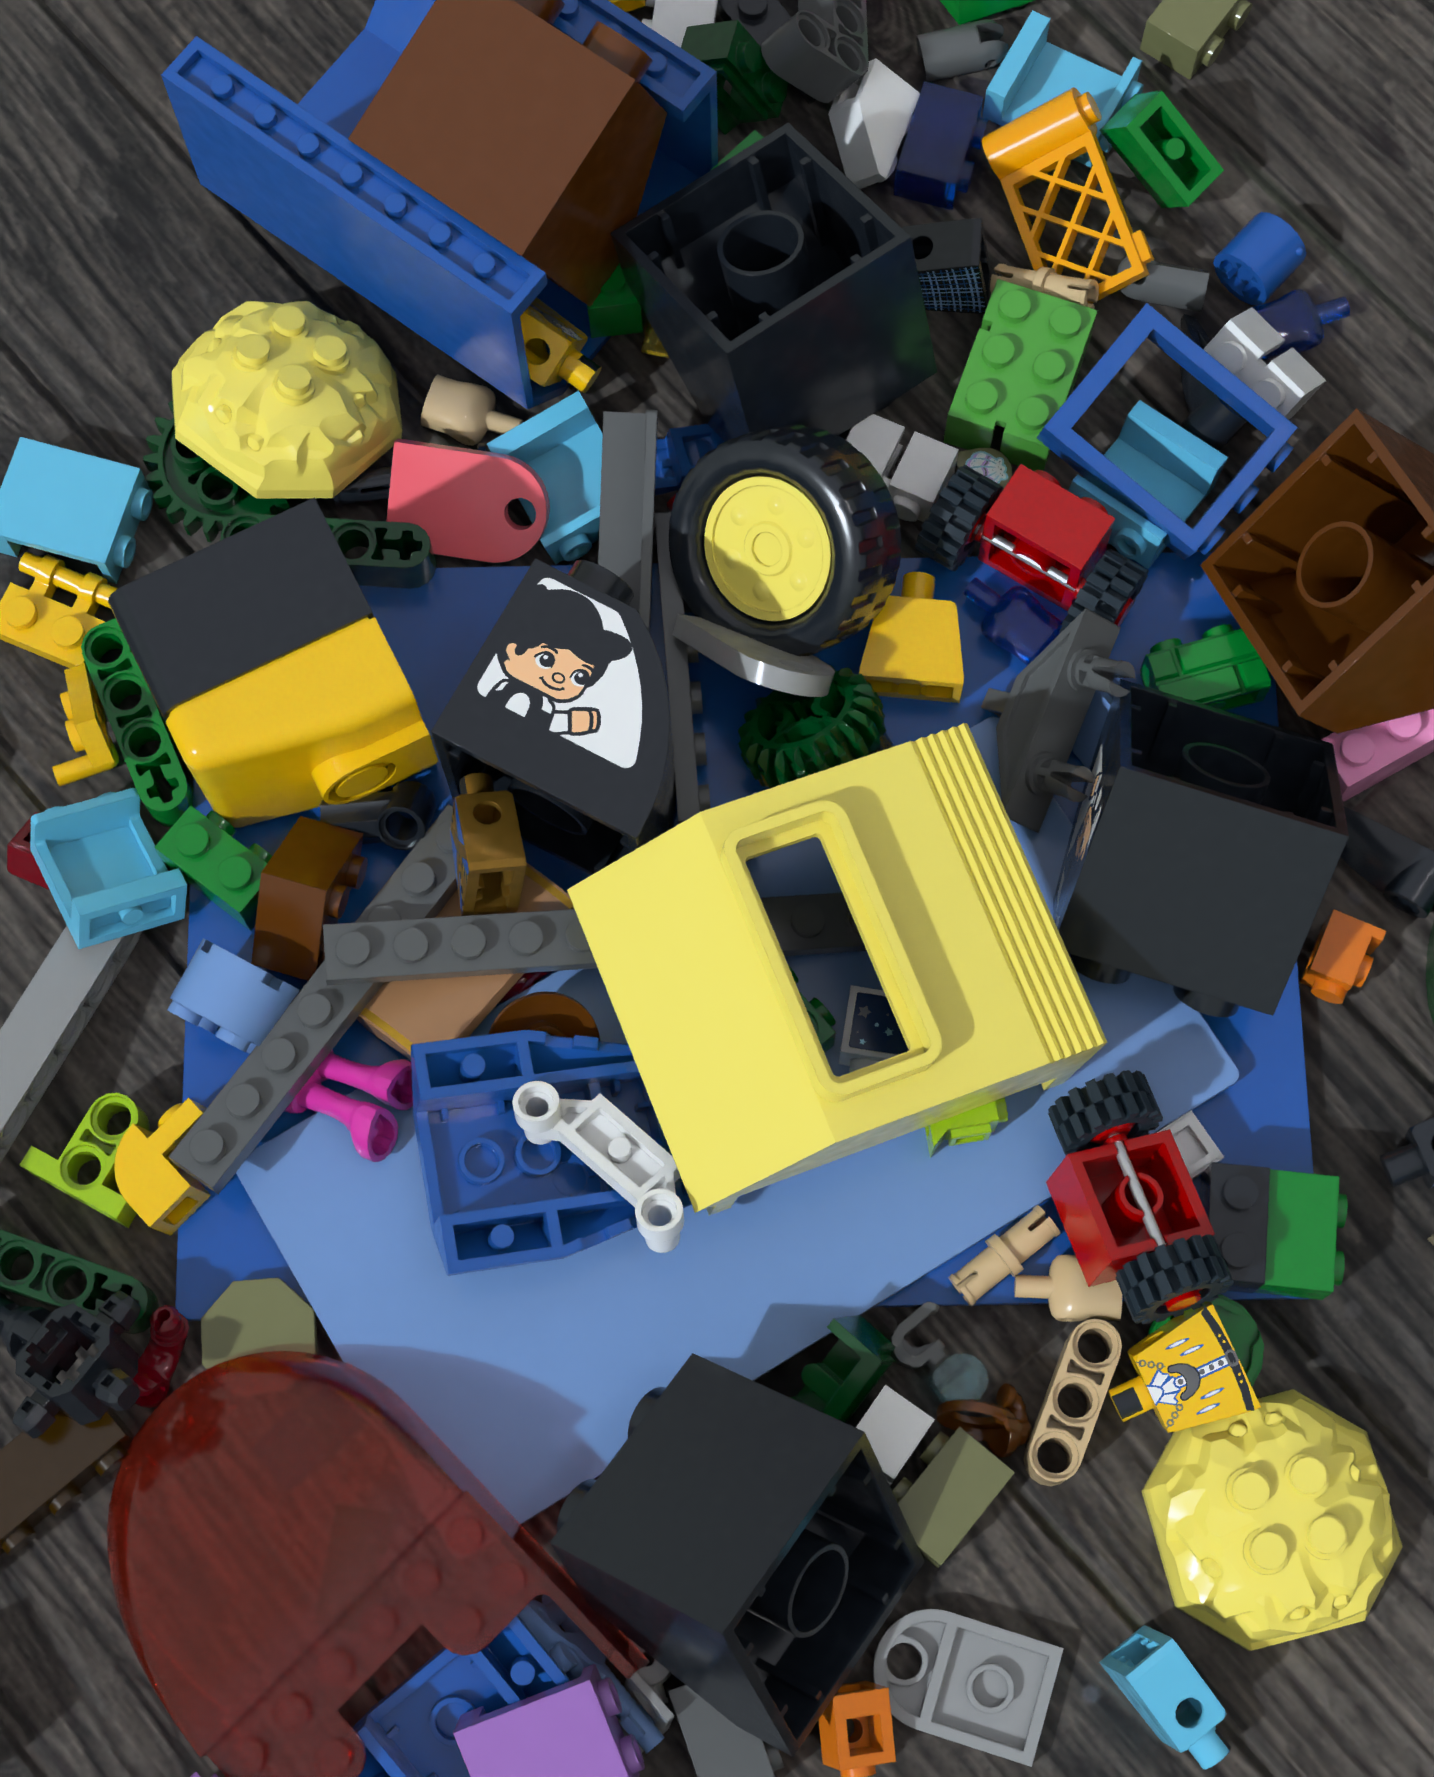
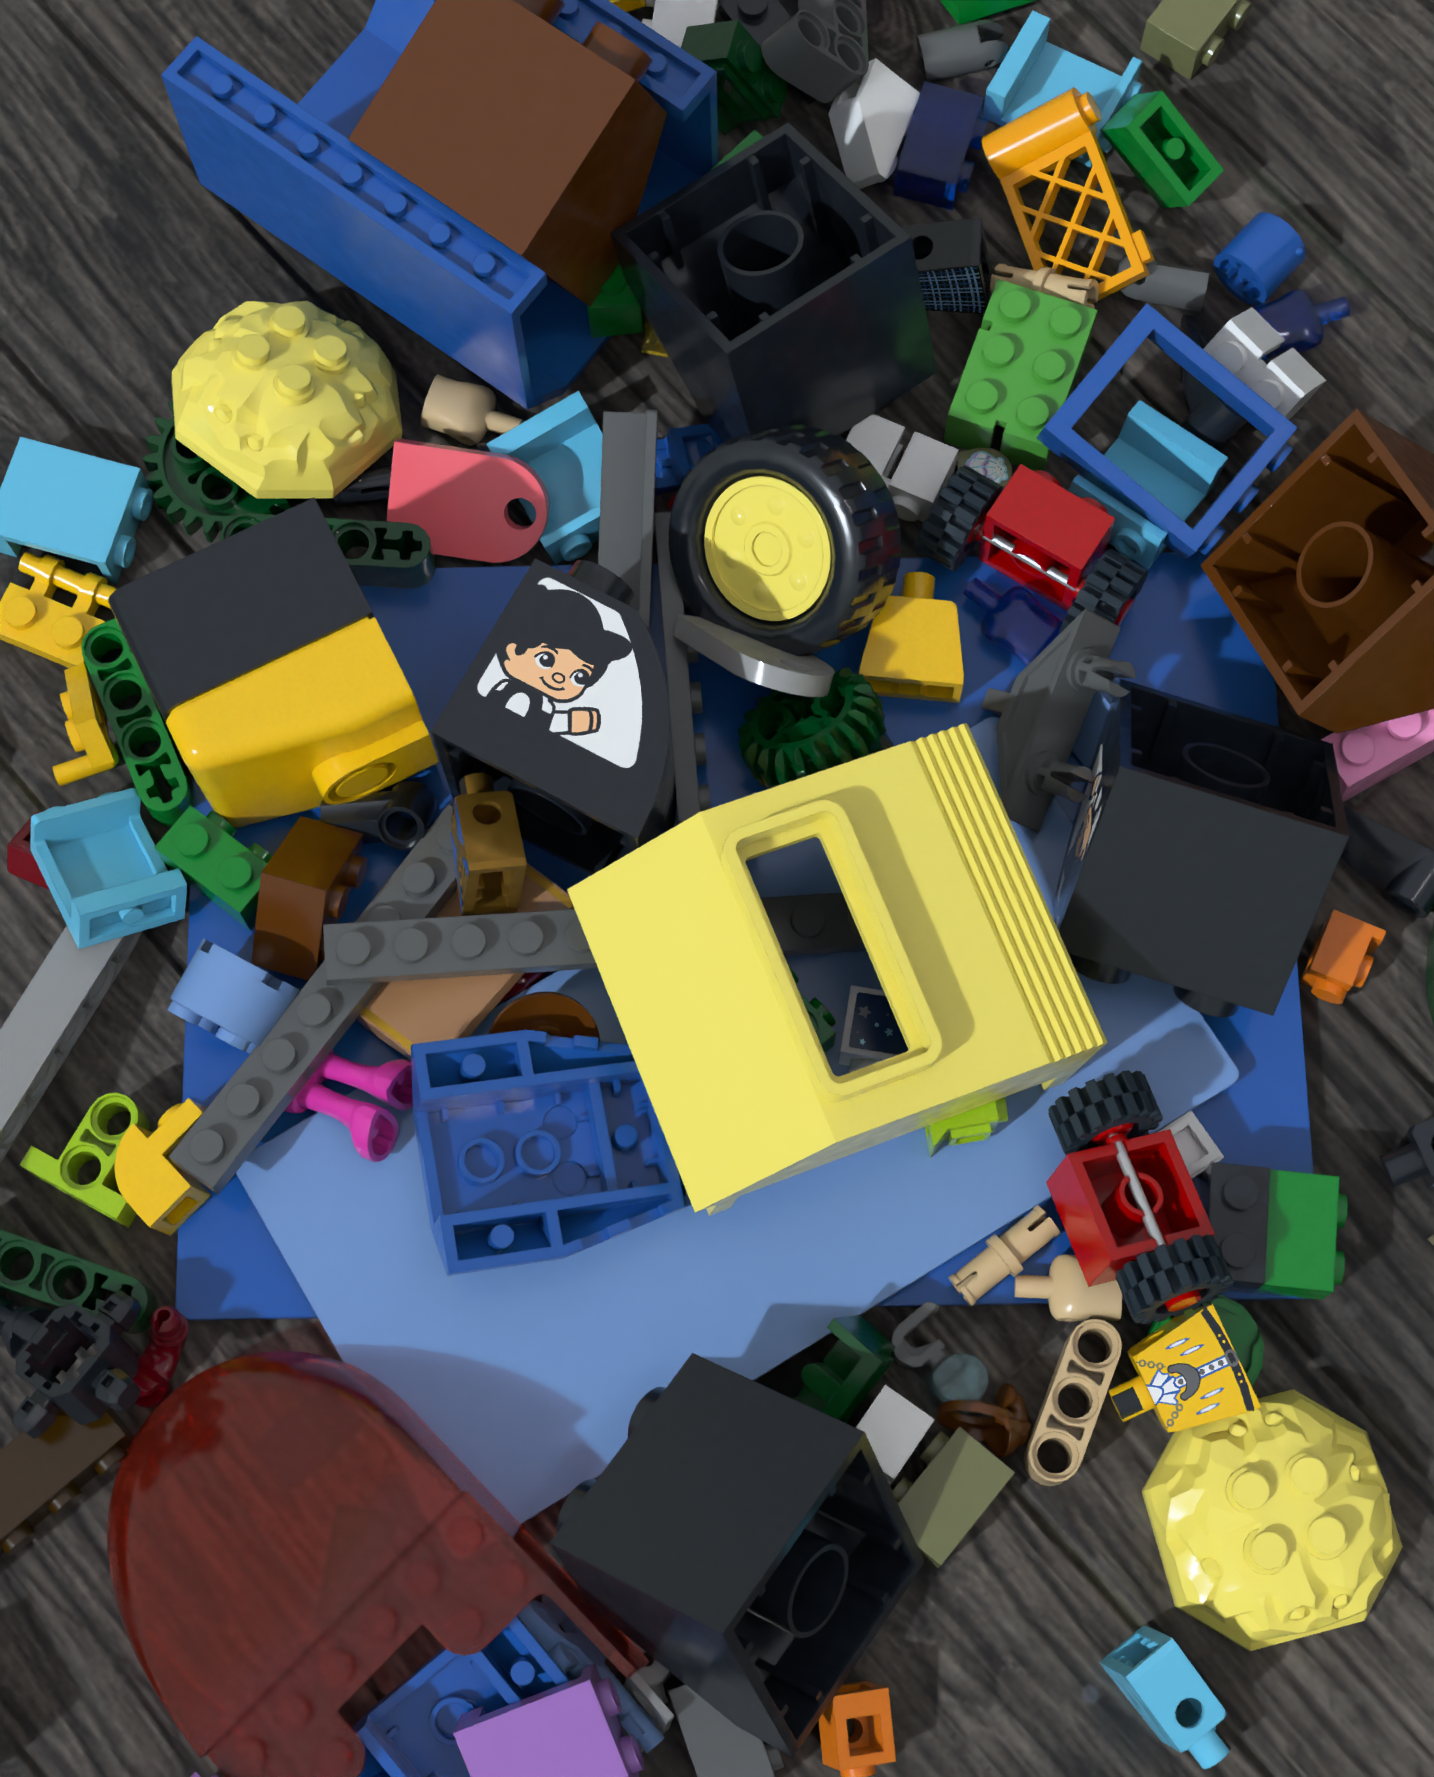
(257, 1319): olive piece -> none
(543, 326): yellow torso -> none
(613, 1150): white plate -> none
(972, 1682): light grey tile -> none
(1213, 671): green brick -> none

